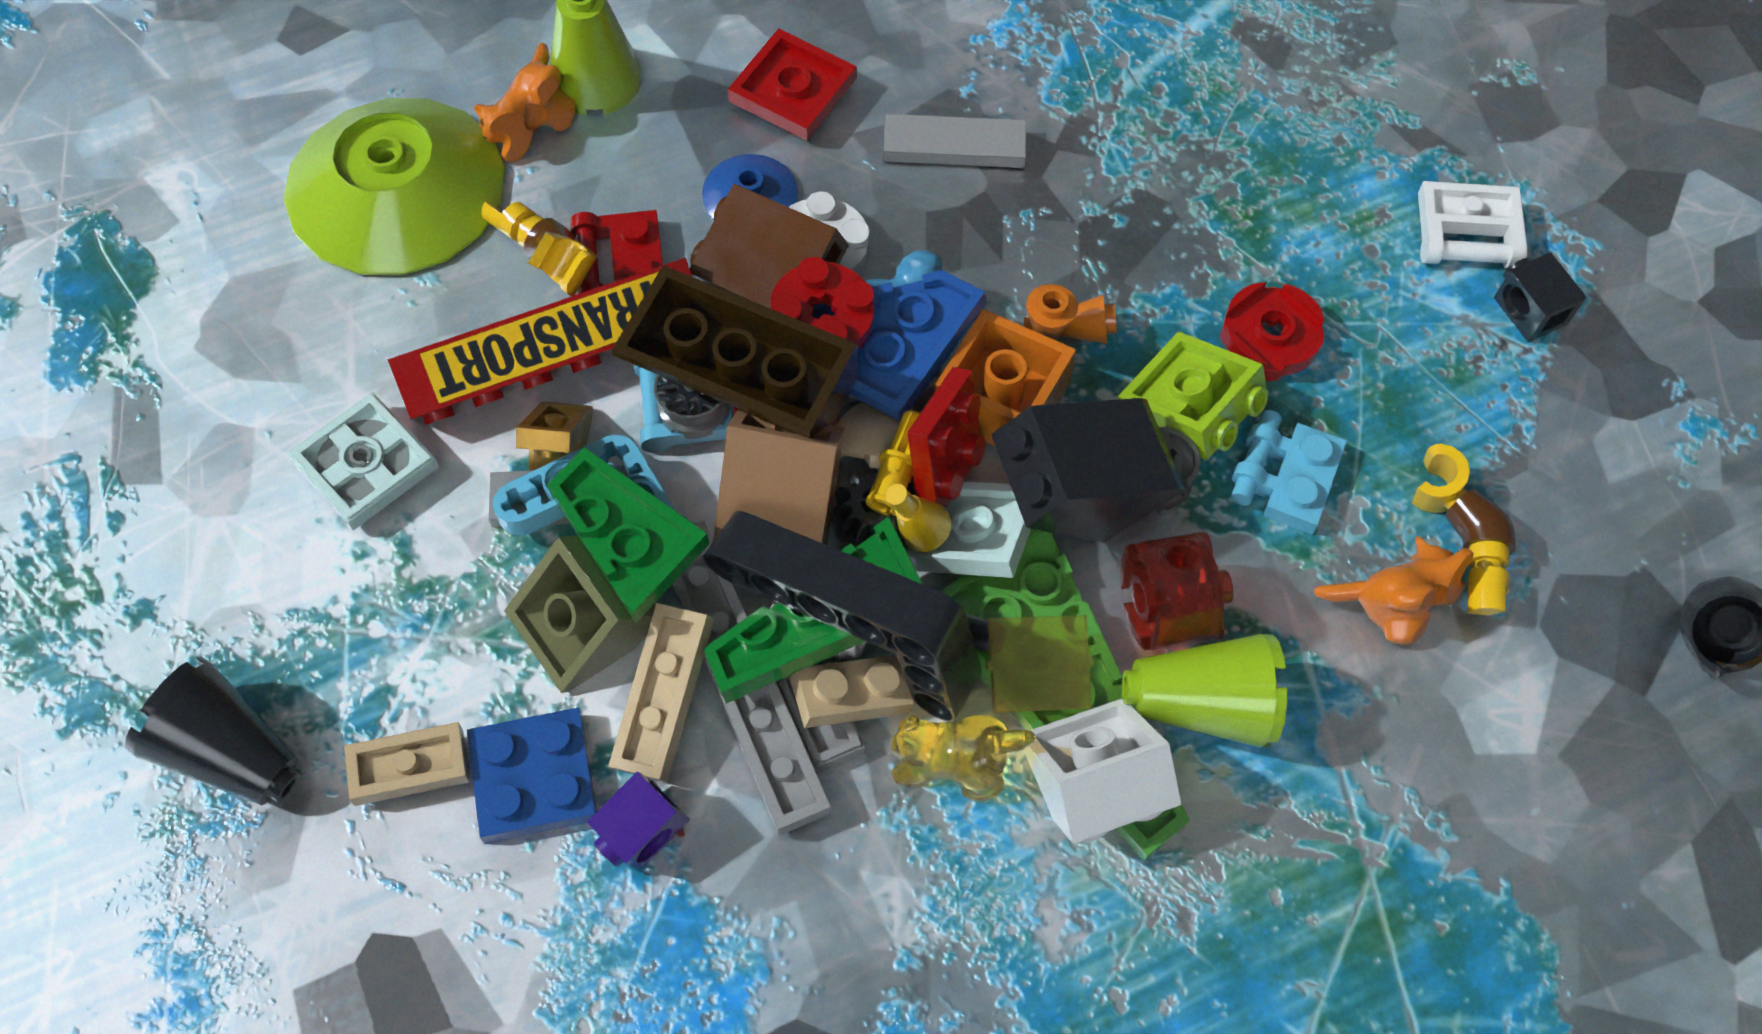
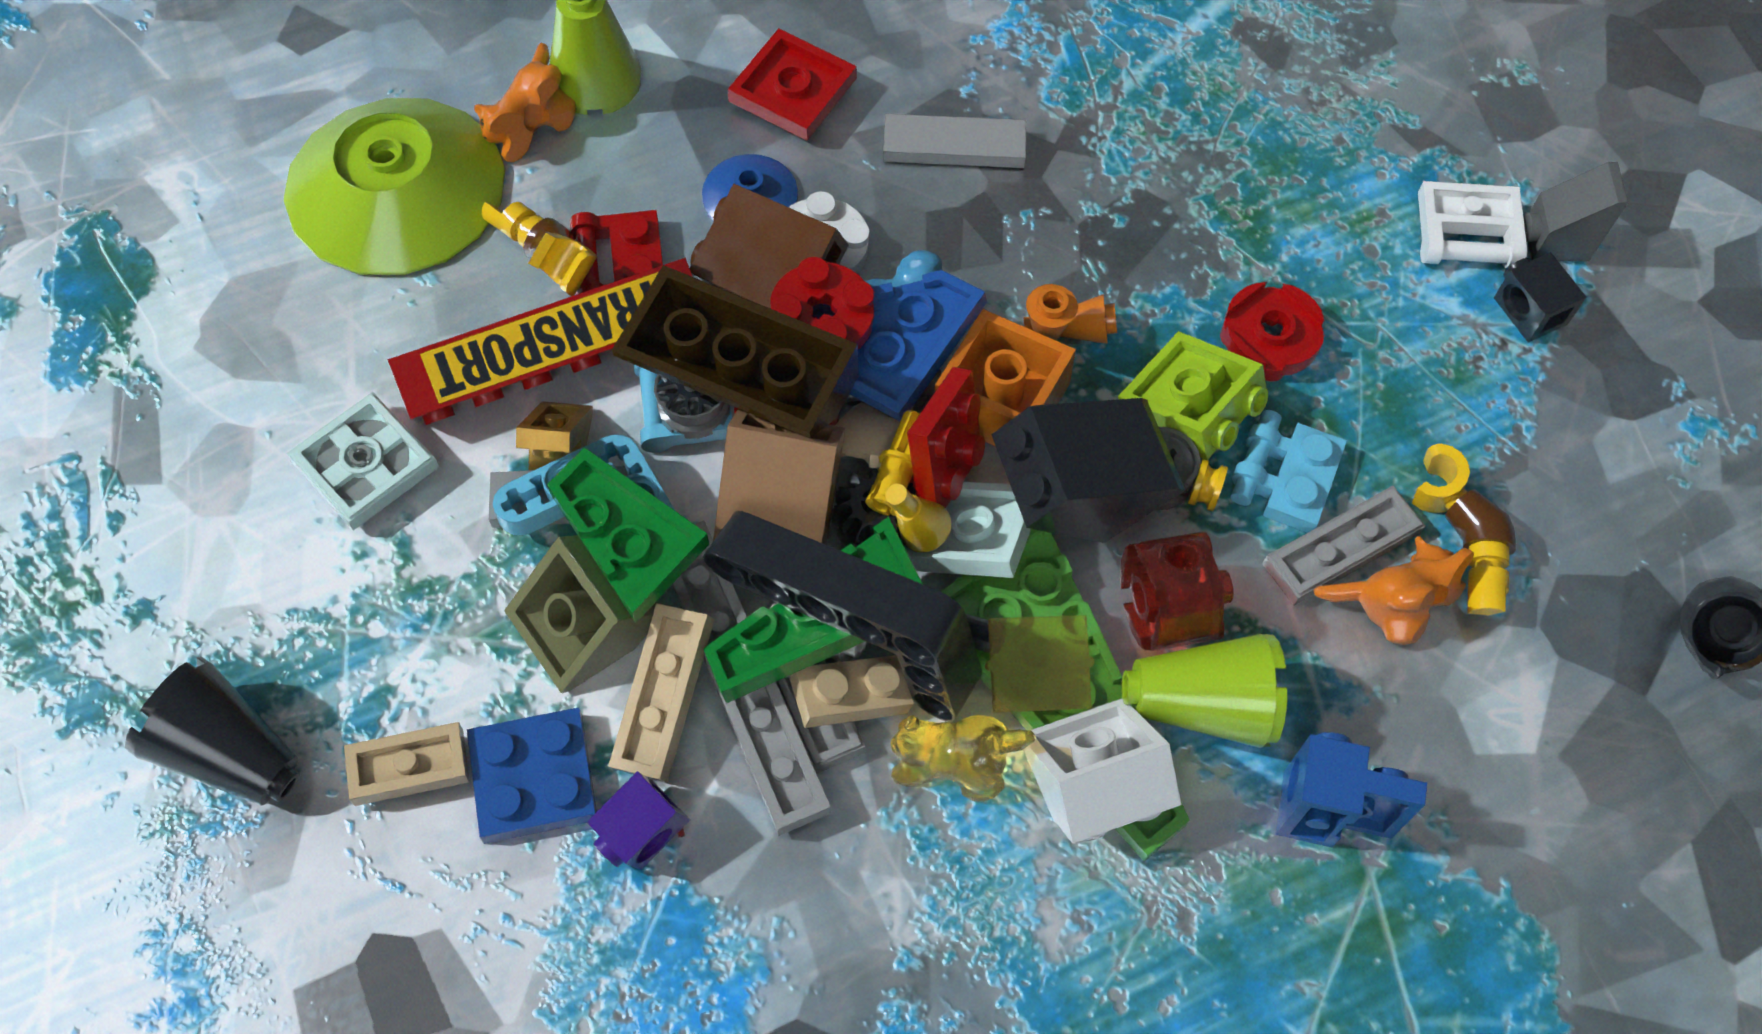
(1208, 485): none -> yellow bush
(1333, 790): none -> blue brick
(1343, 544): none -> light grey tile
(1576, 214): none -> dark grey slope

